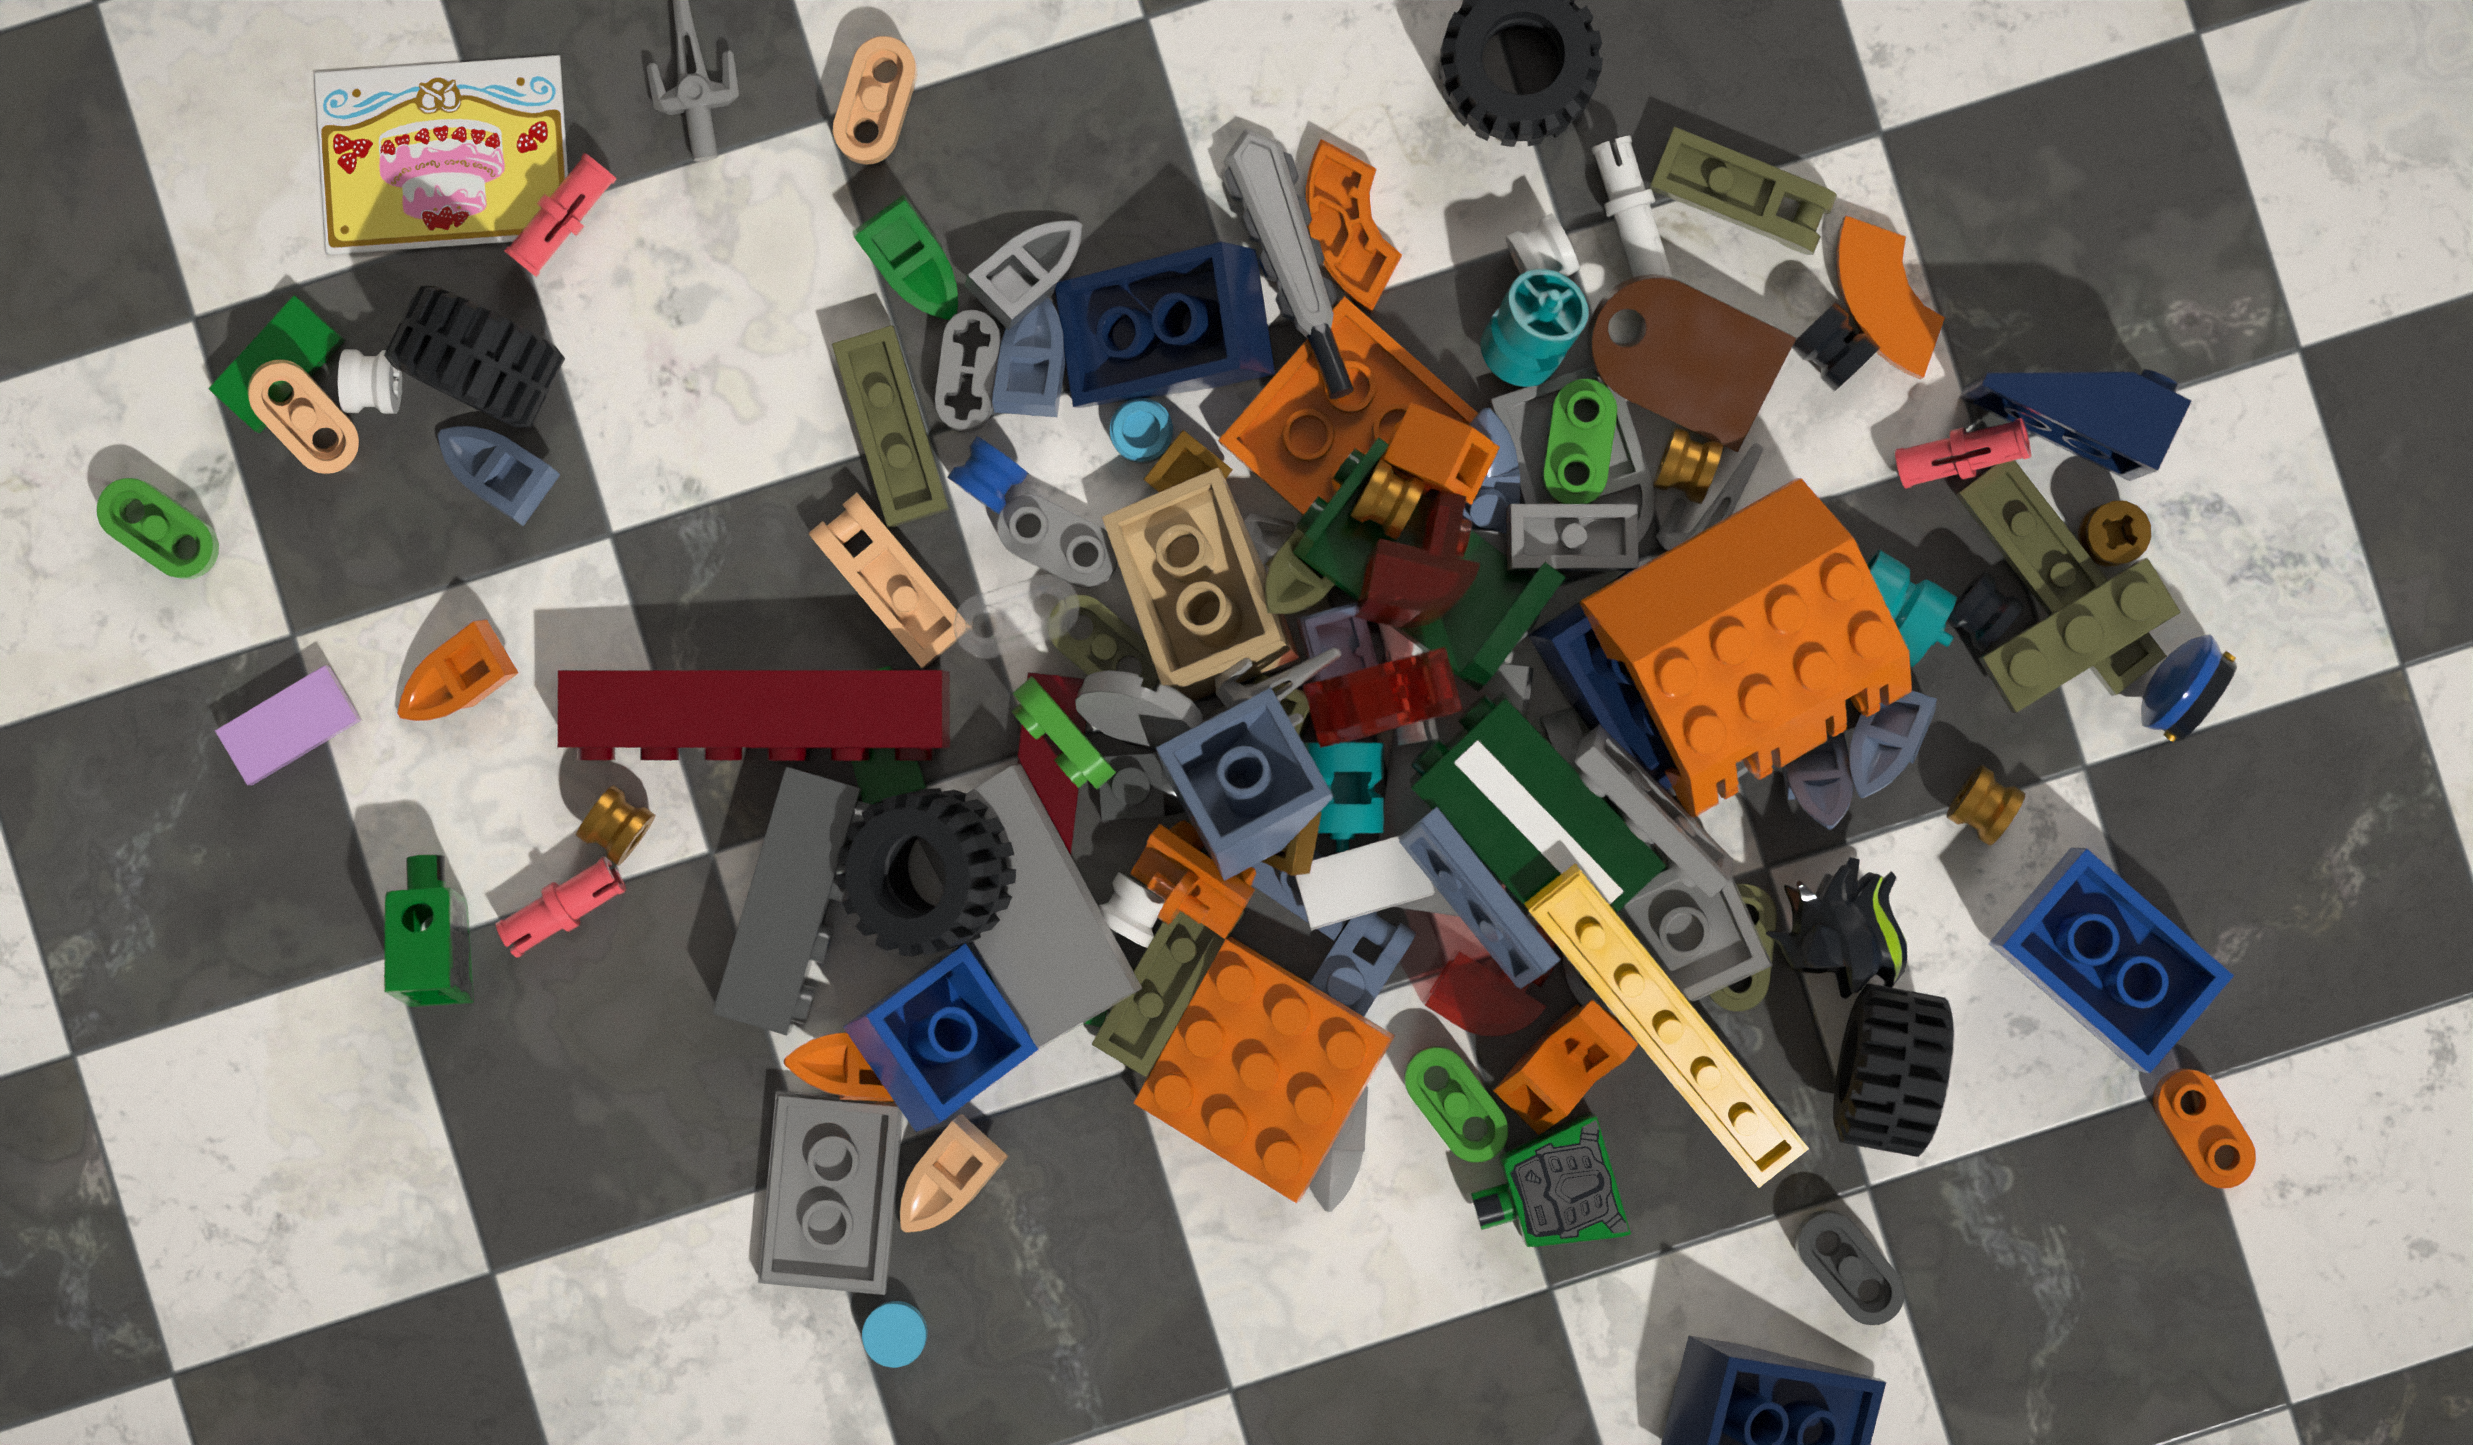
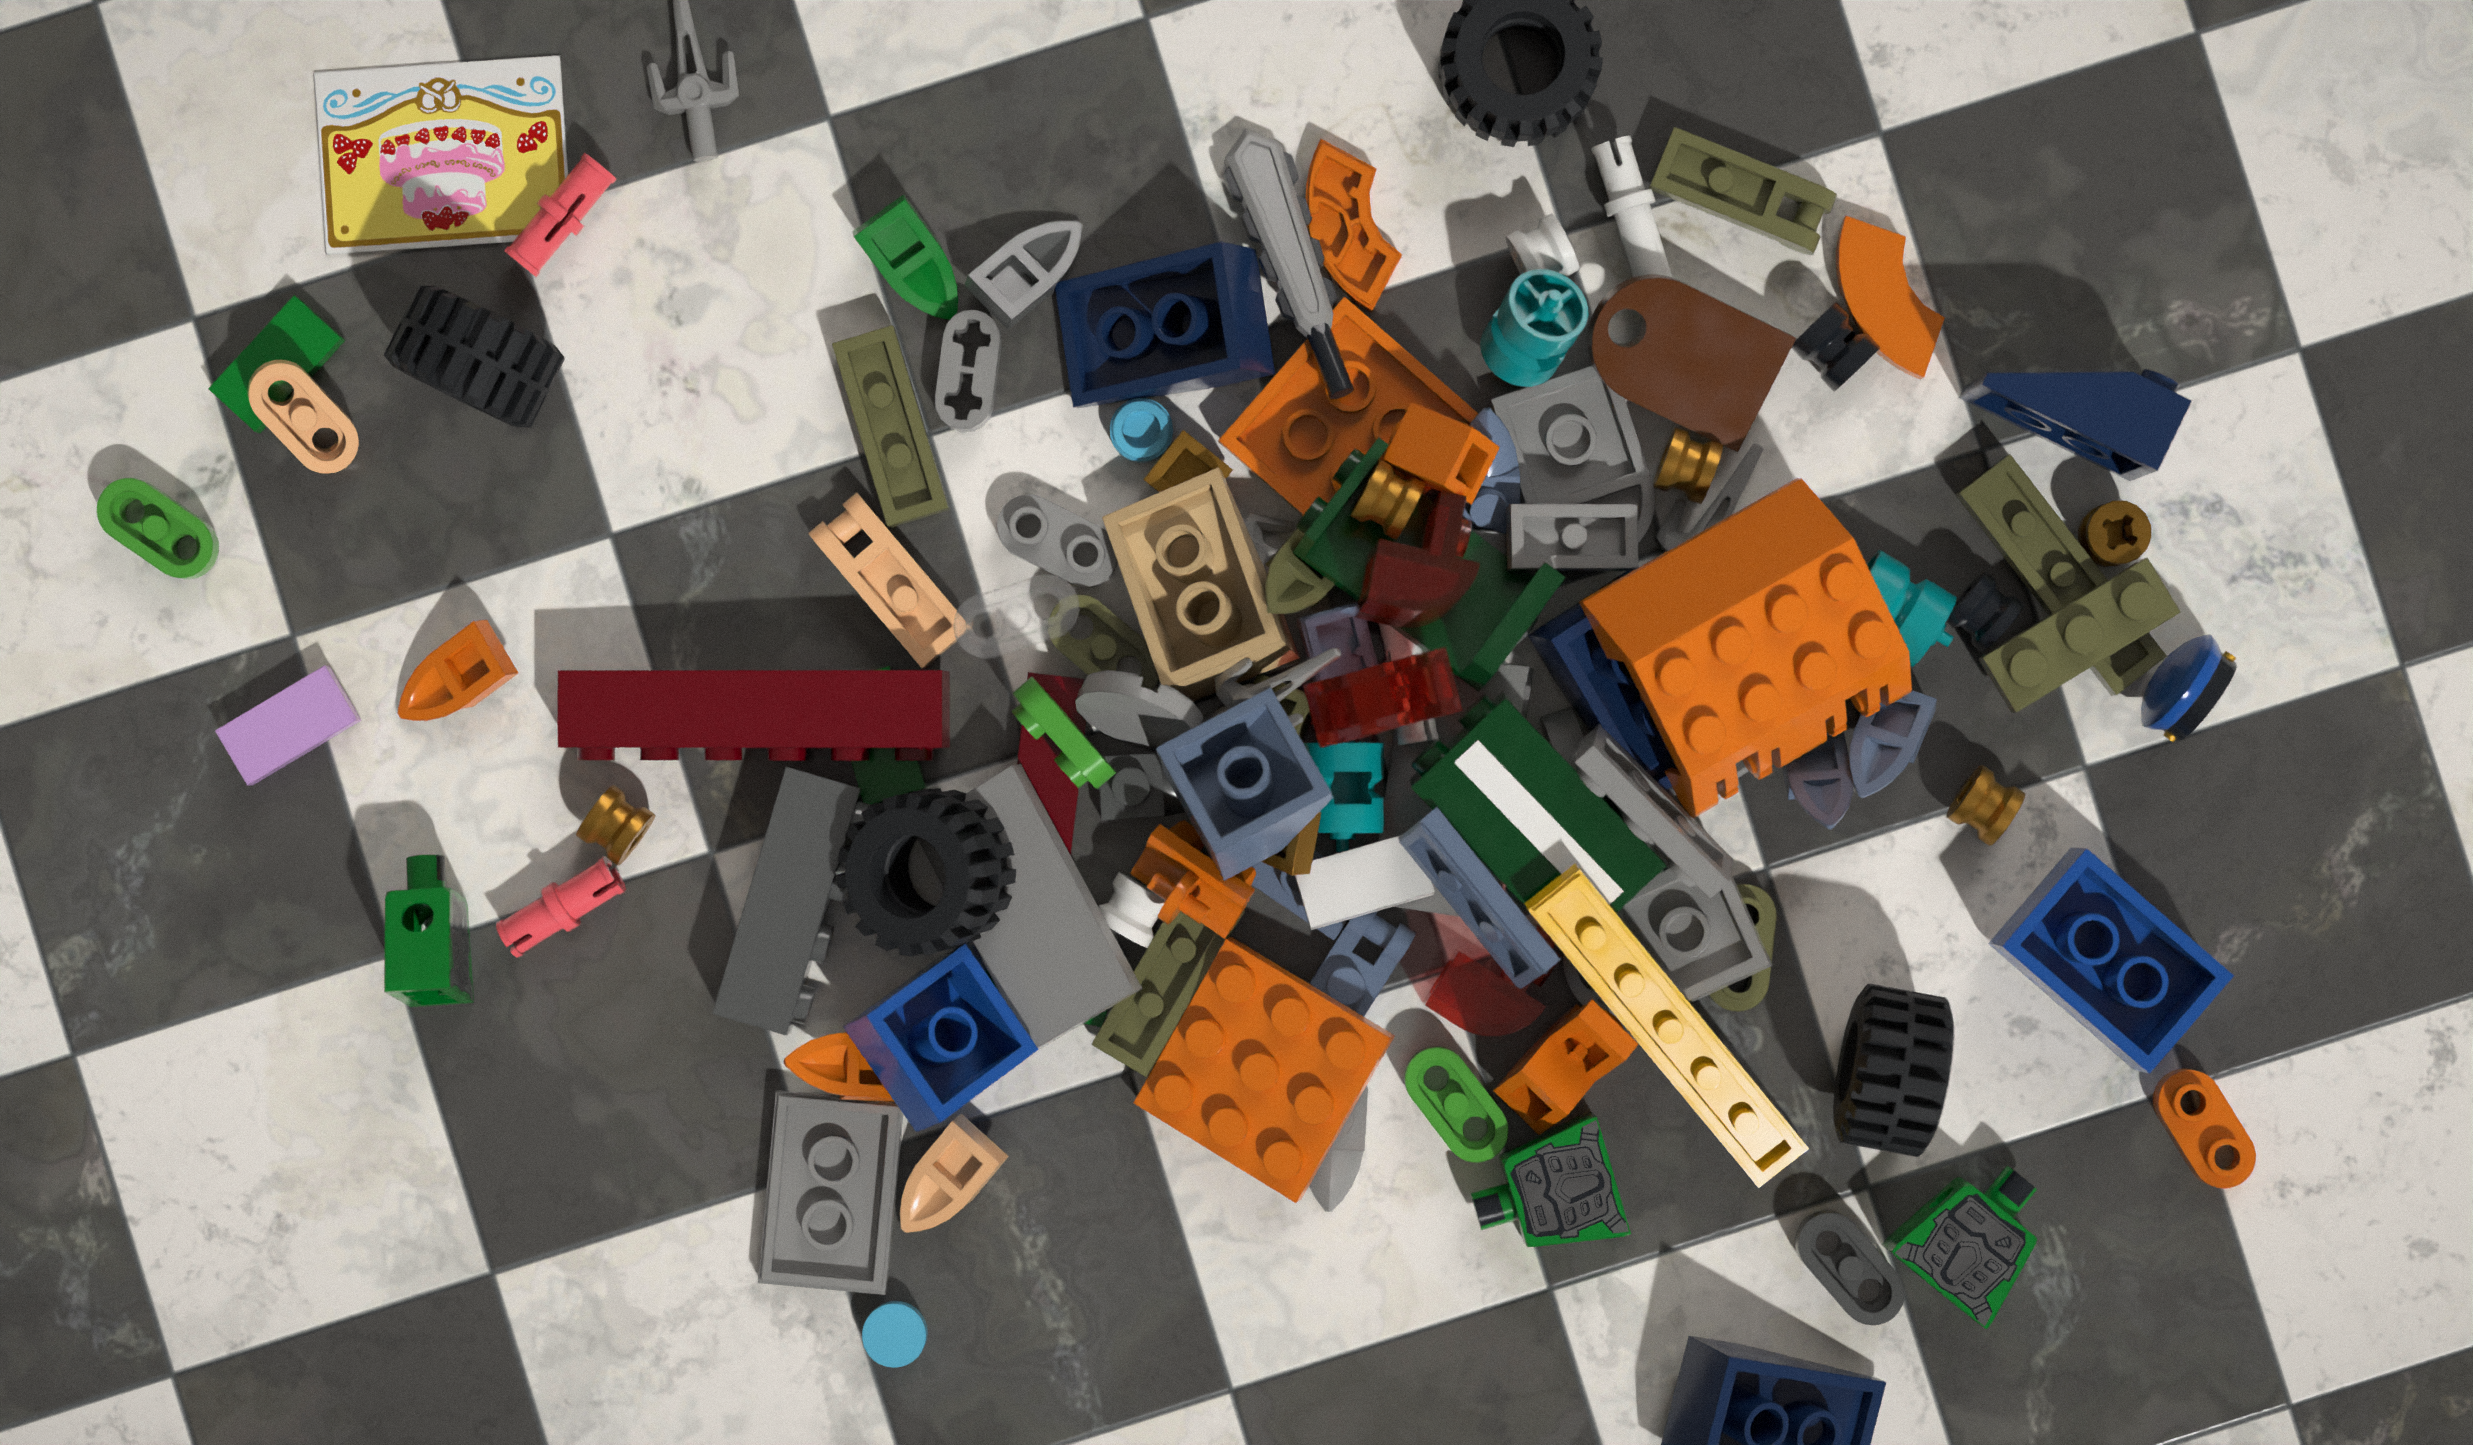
(368, 383): white wheel -> none
(497, 470): sand blue plate -> none
(873, 101): light nougat plate -> none
(987, 475): blue wheel -> none
(1031, 365): sand blue plate -> none
(1579, 442): bright green plate -> none
(1845, 929): black hair -> none
(1921, 462): coral pin -> none
(1969, 1243): none -> torso

